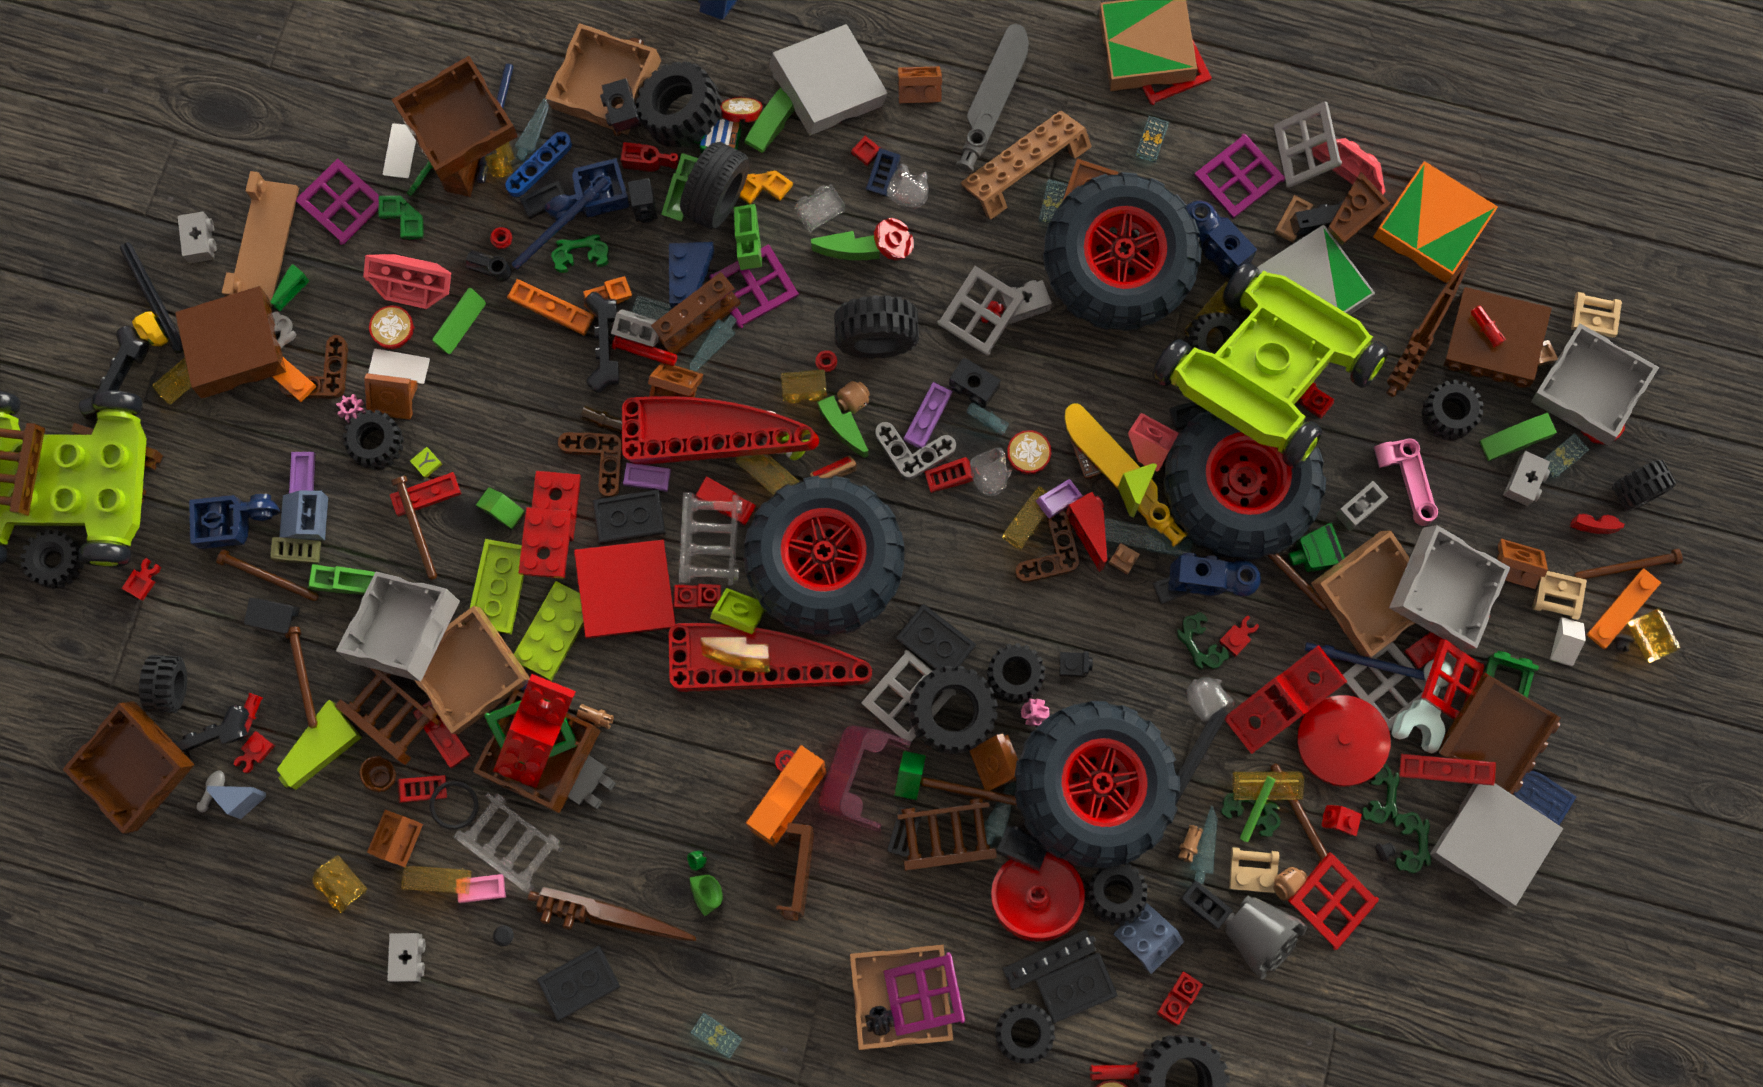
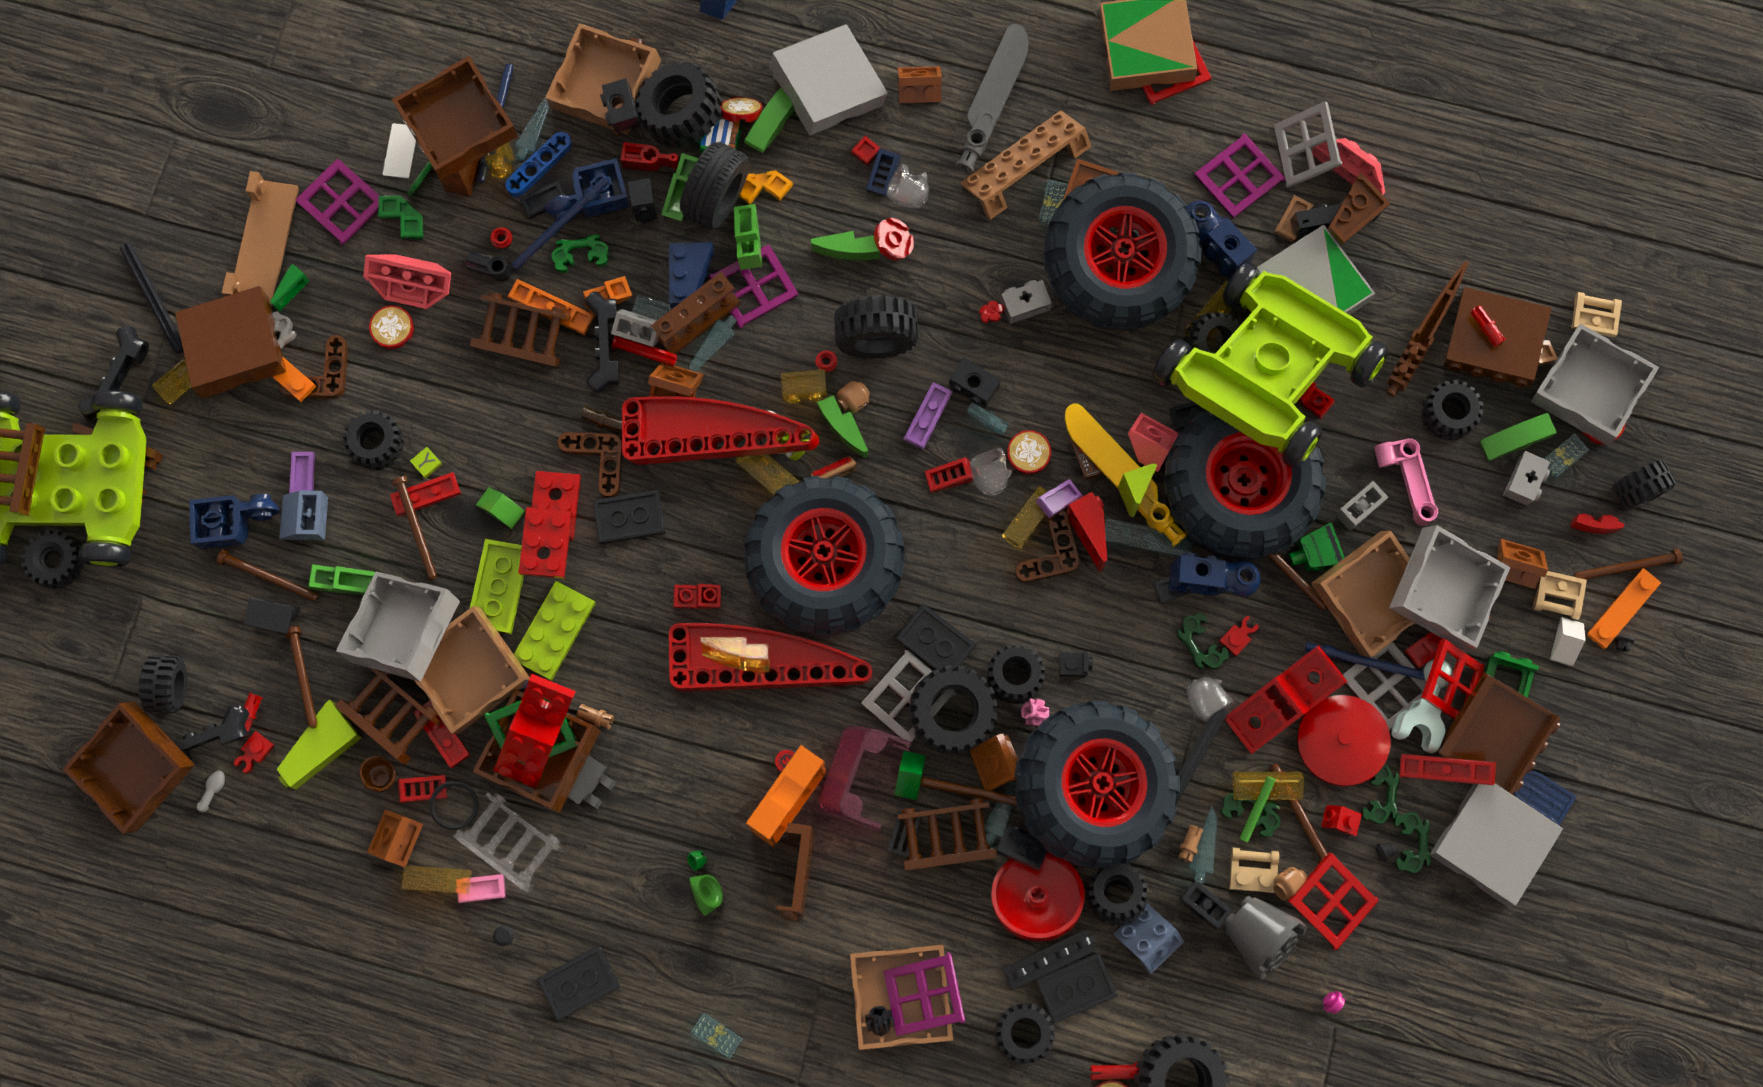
(140, 582): red plate -> none
(149, 329): yellow rock -> none
(196, 237): light grey brick -> none
(236, 800): sand blue slope -> none
(295, 558): olive slope -> none
(338, 883): clear yellow bracket -> none
(348, 403): bright pink gear -> none
(390, 395): dark orange bracket -> none
(399, 365): white sticker -> none
(400, 946): light grey brick -> none
(459, 321): bright green slope -> none
(506, 345): none -> reddish brown fence
(599, 912): reddish brown piece -> none
(624, 588): red tile -> none
(647, 477): medium lavender tile -> none
(691, 526): clear fence -> none
(713, 491): red piece -> none
(738, 611): lime tile -> none
(819, 207): clear brick -> none
(909, 458): light grey beam -> none
(1000, 322): light grey window -> none
(1124, 558): medium nougat tile -> none
(1152, 139): tile -> none
(1179, 999): red slope -> none
(1333, 1002): none -> dark pink plate
(1435, 222): tile -> none
(1654, 635): clear yellow bracket -> none

